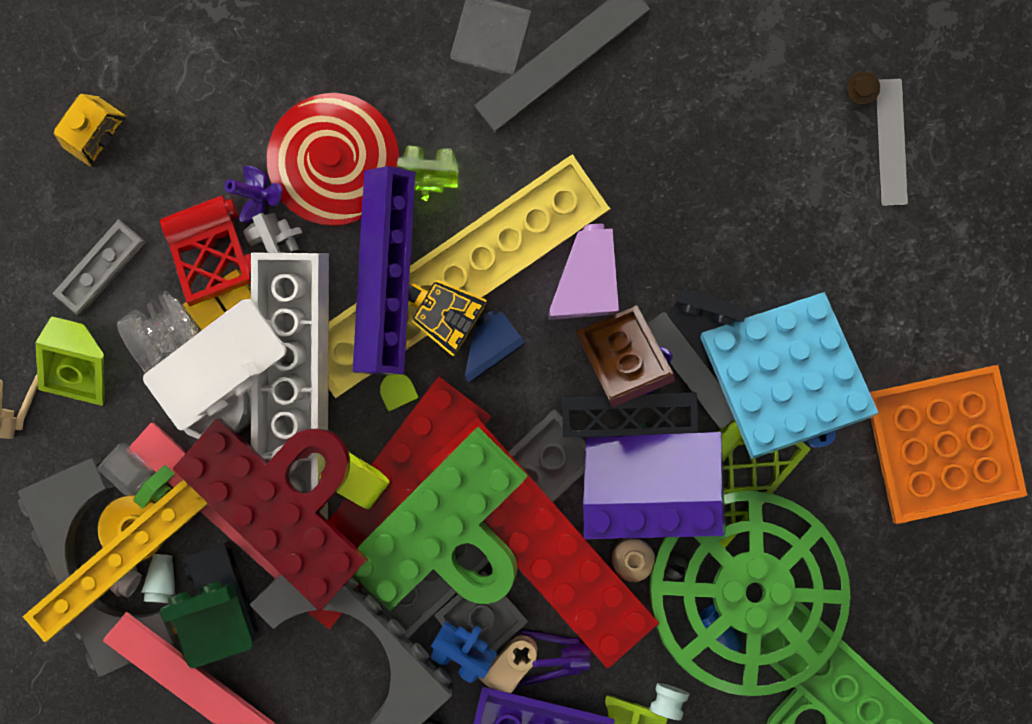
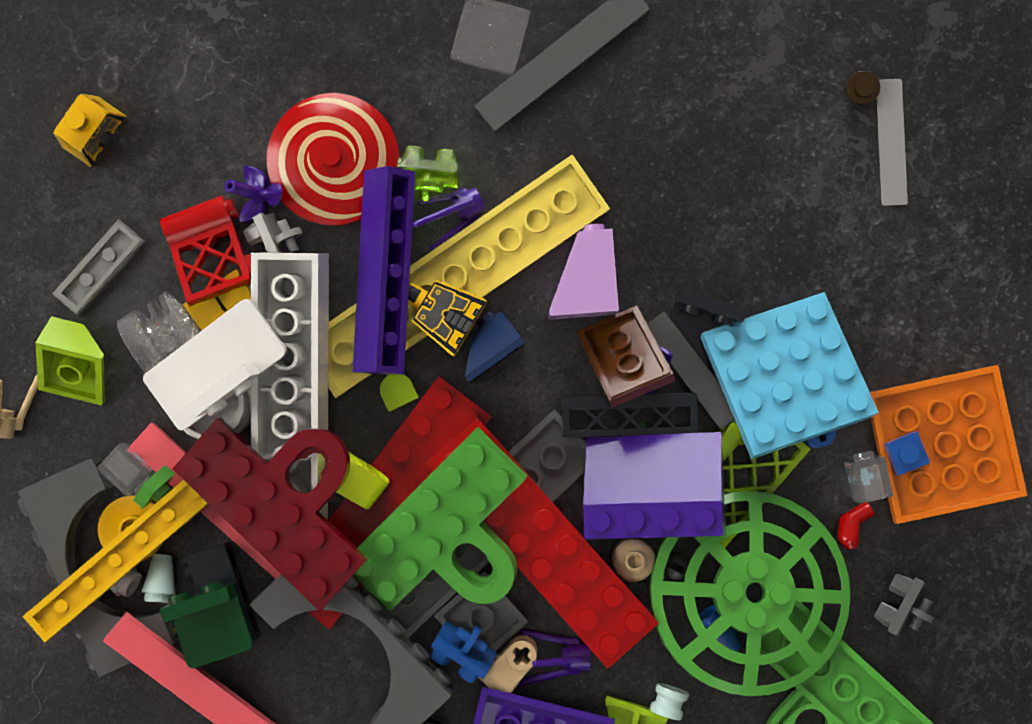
(466, 204): none -> dark purple plant
(850, 523): none -> red arm
(868, 477): none -> clear brick
(906, 453): none -> blue plate
(910, 591): none -> dark grey hips

